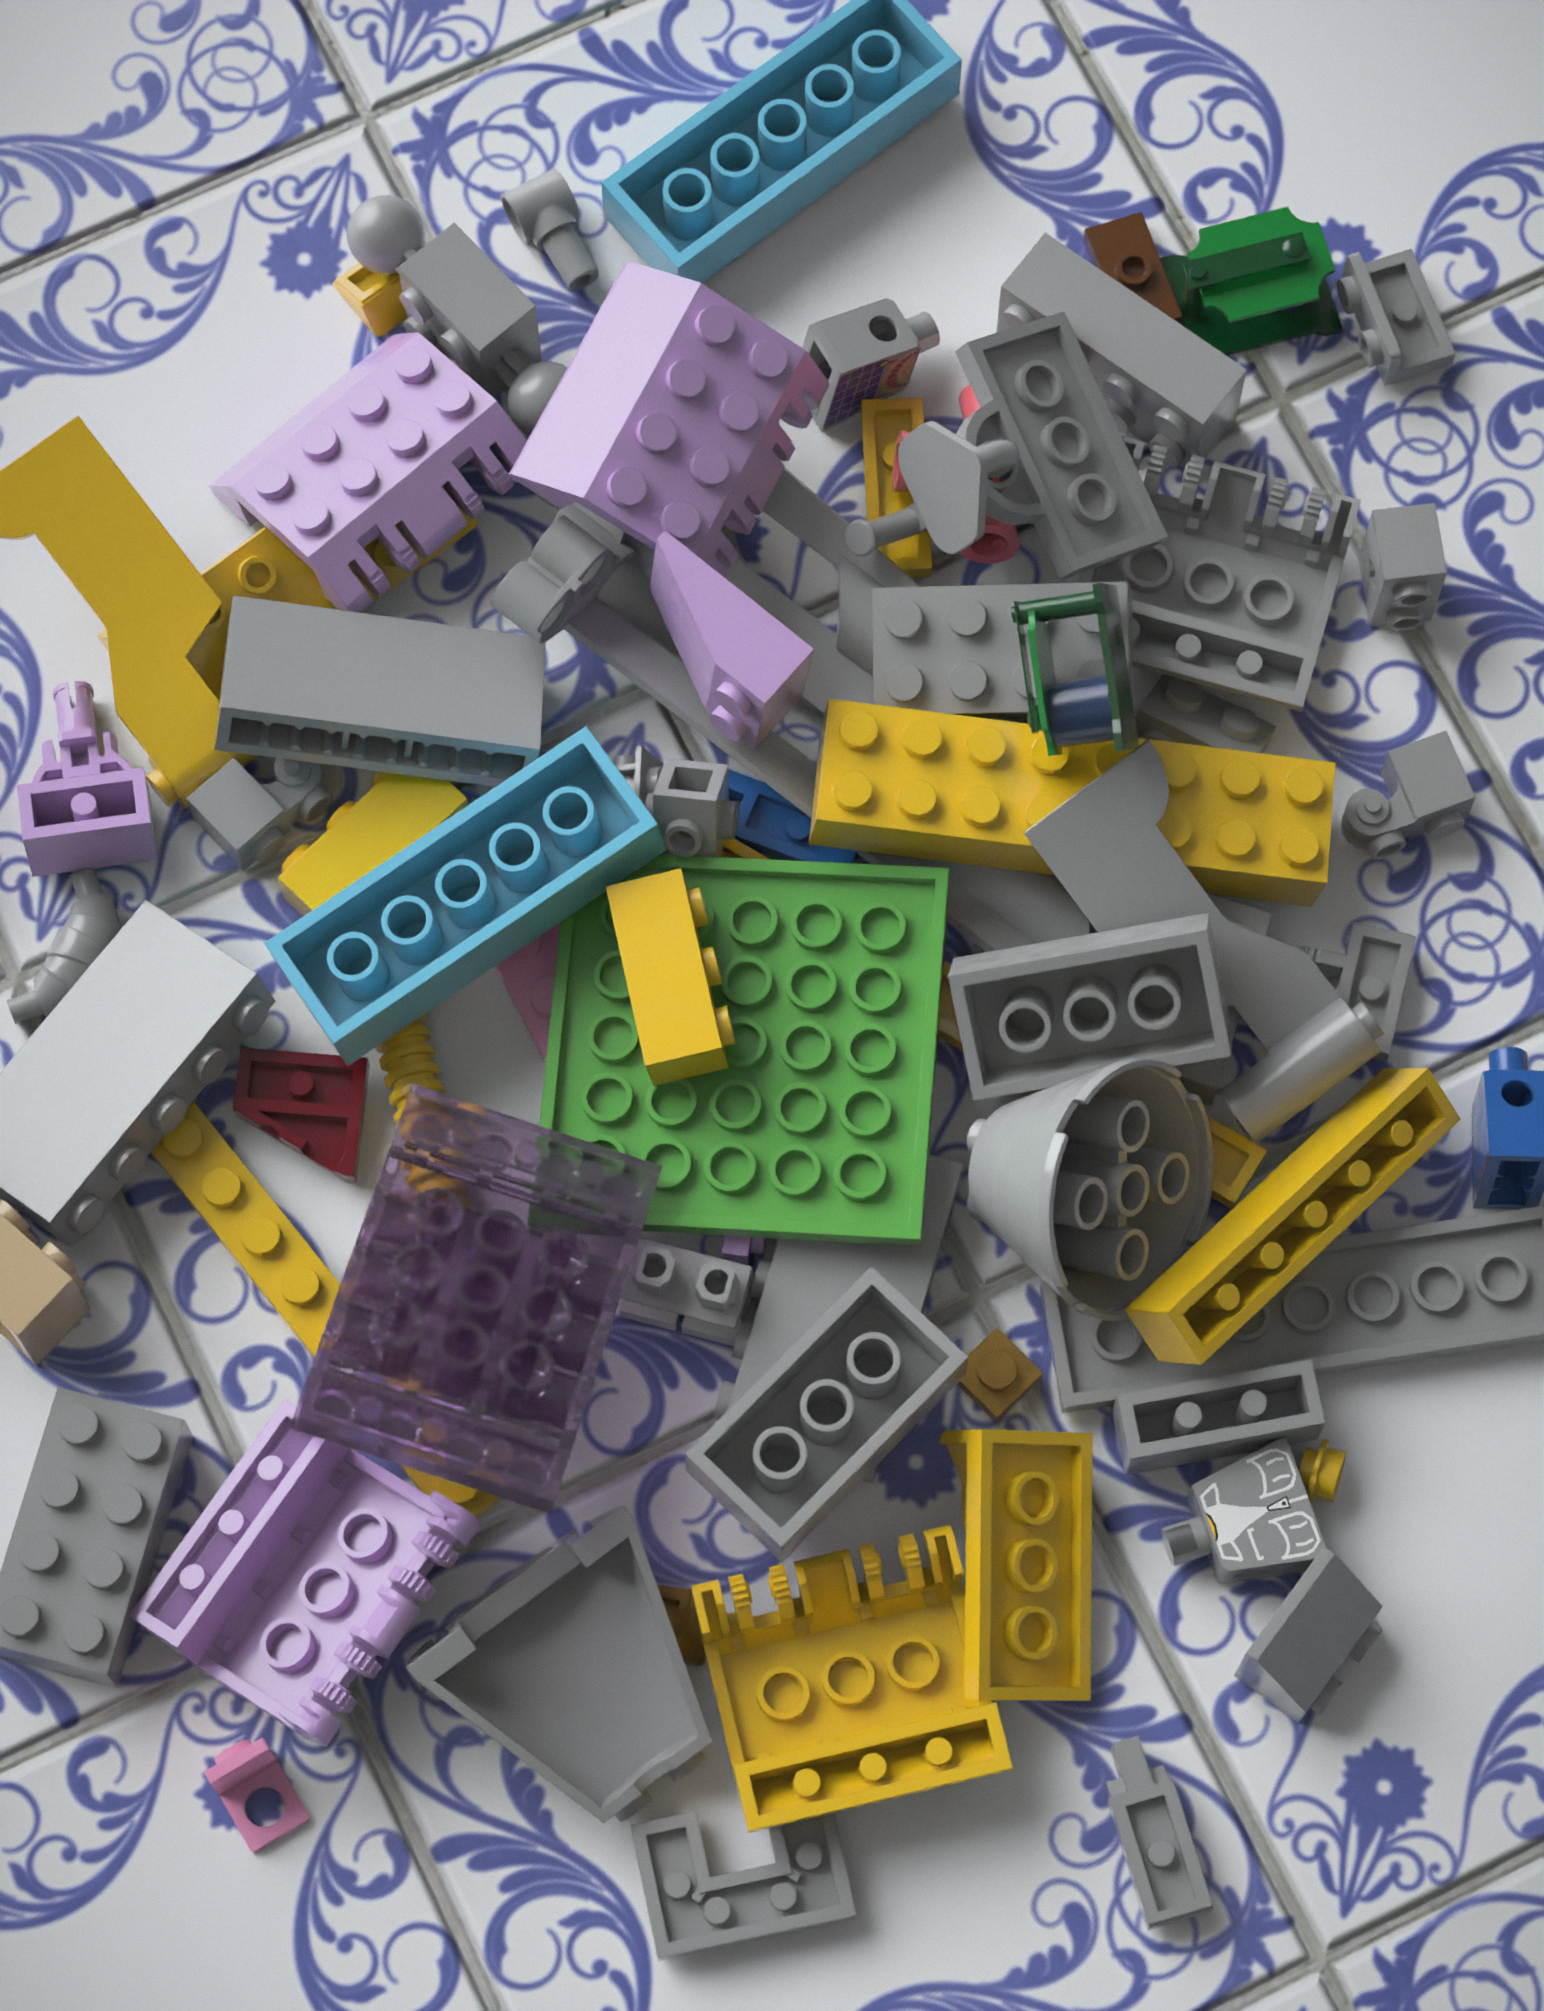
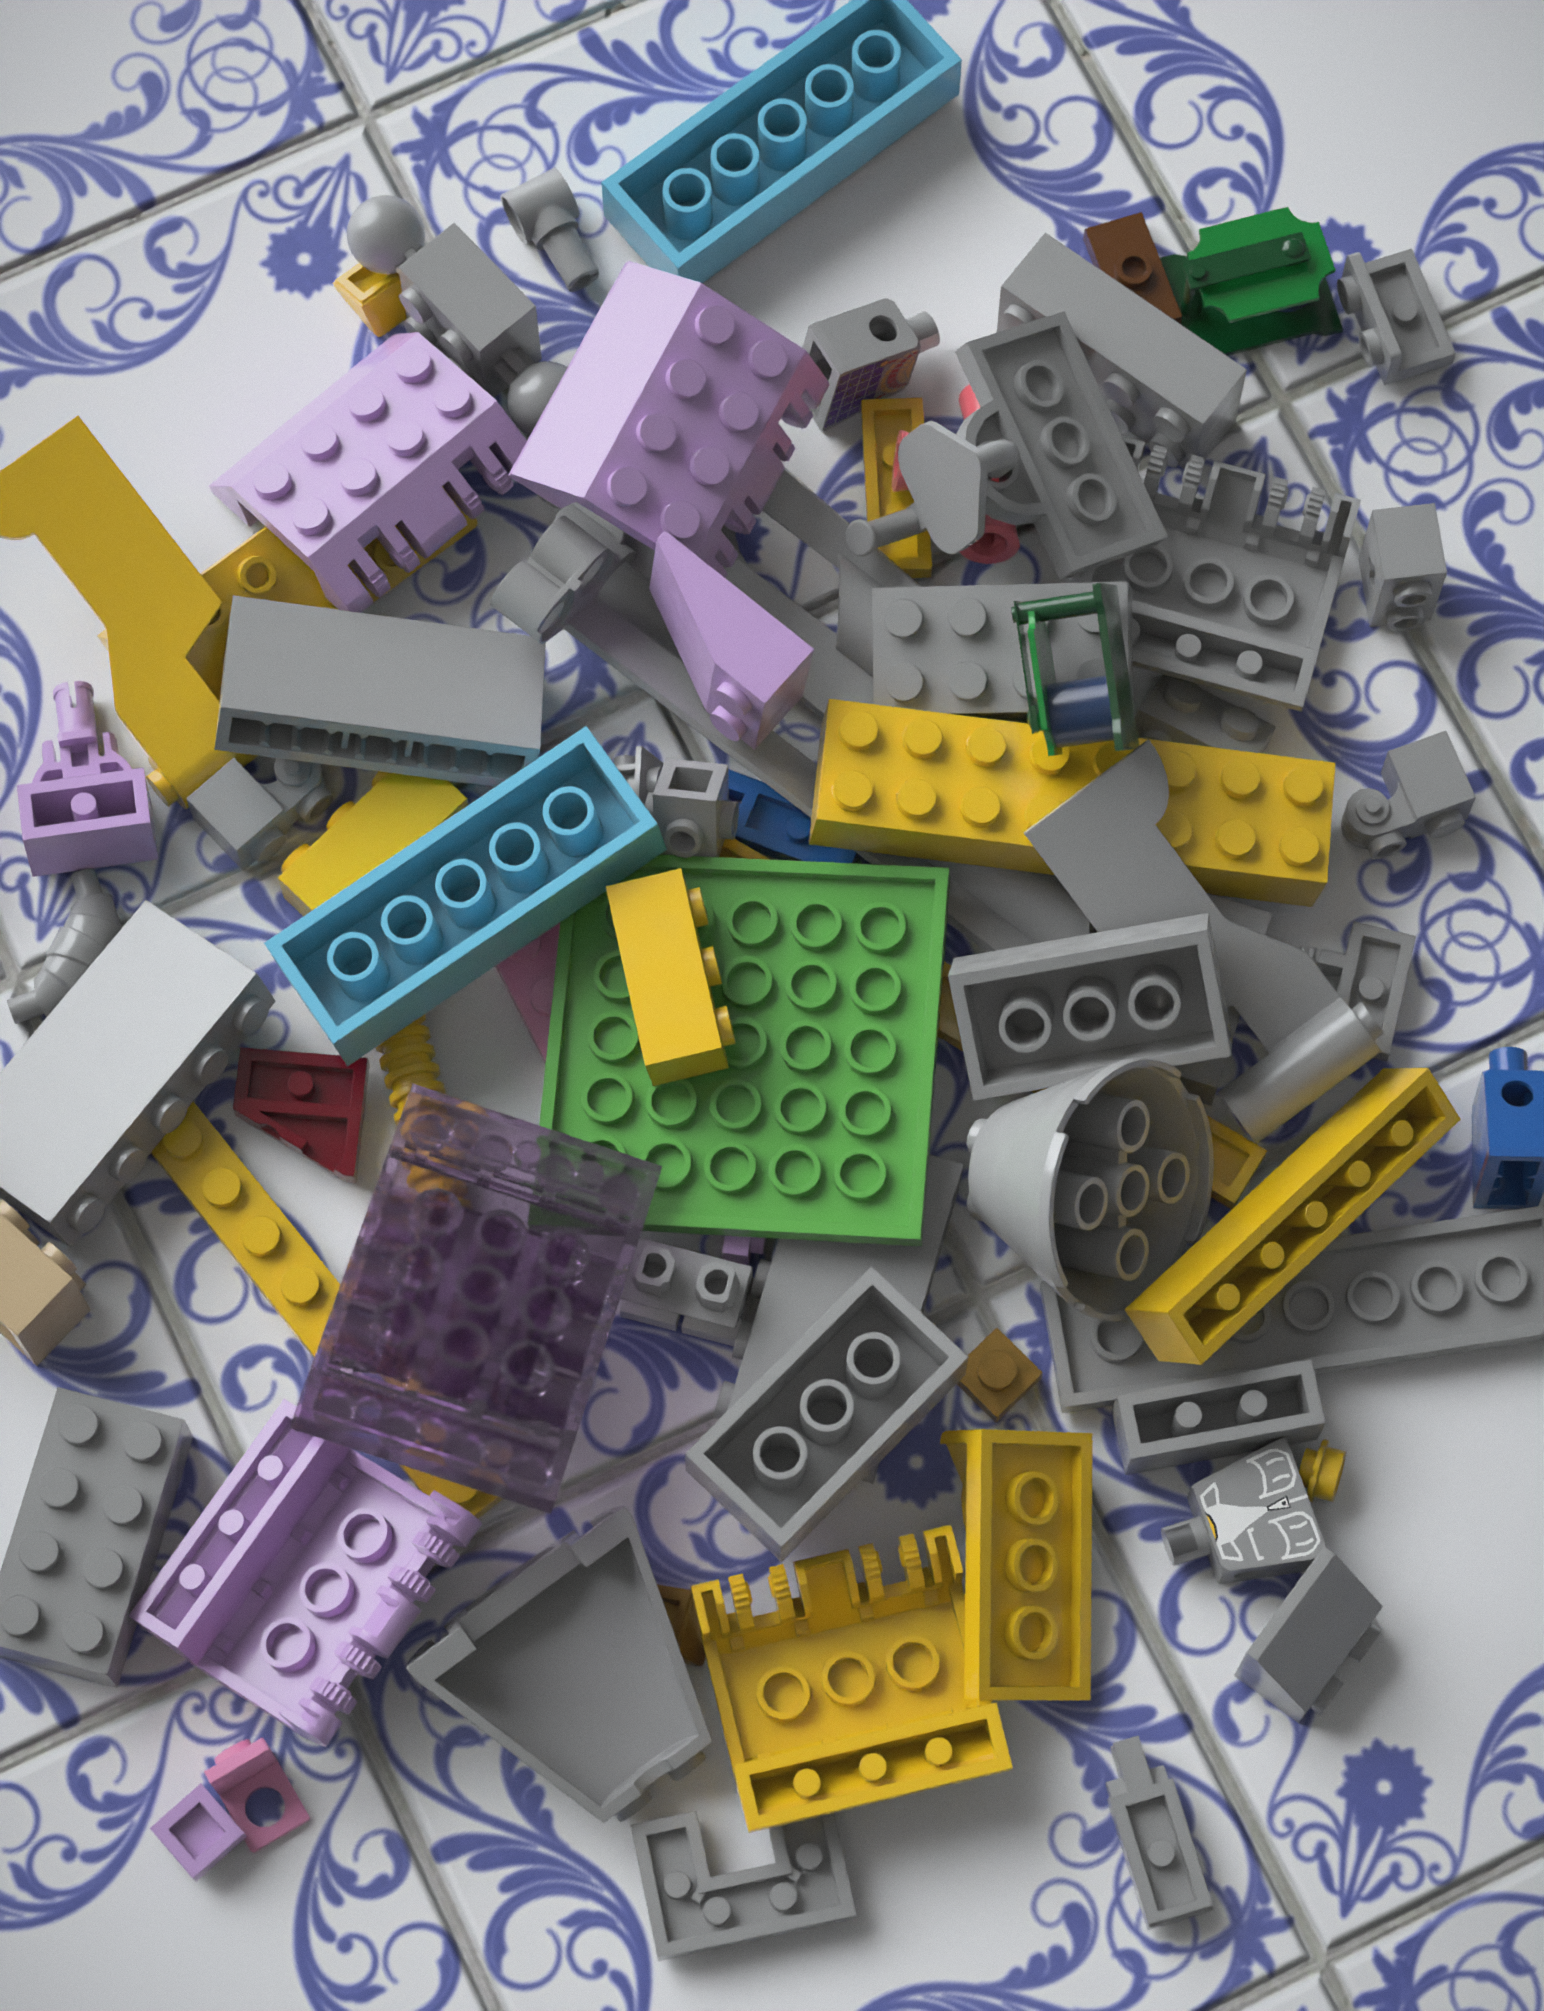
(198, 1832): none -> lavender plate

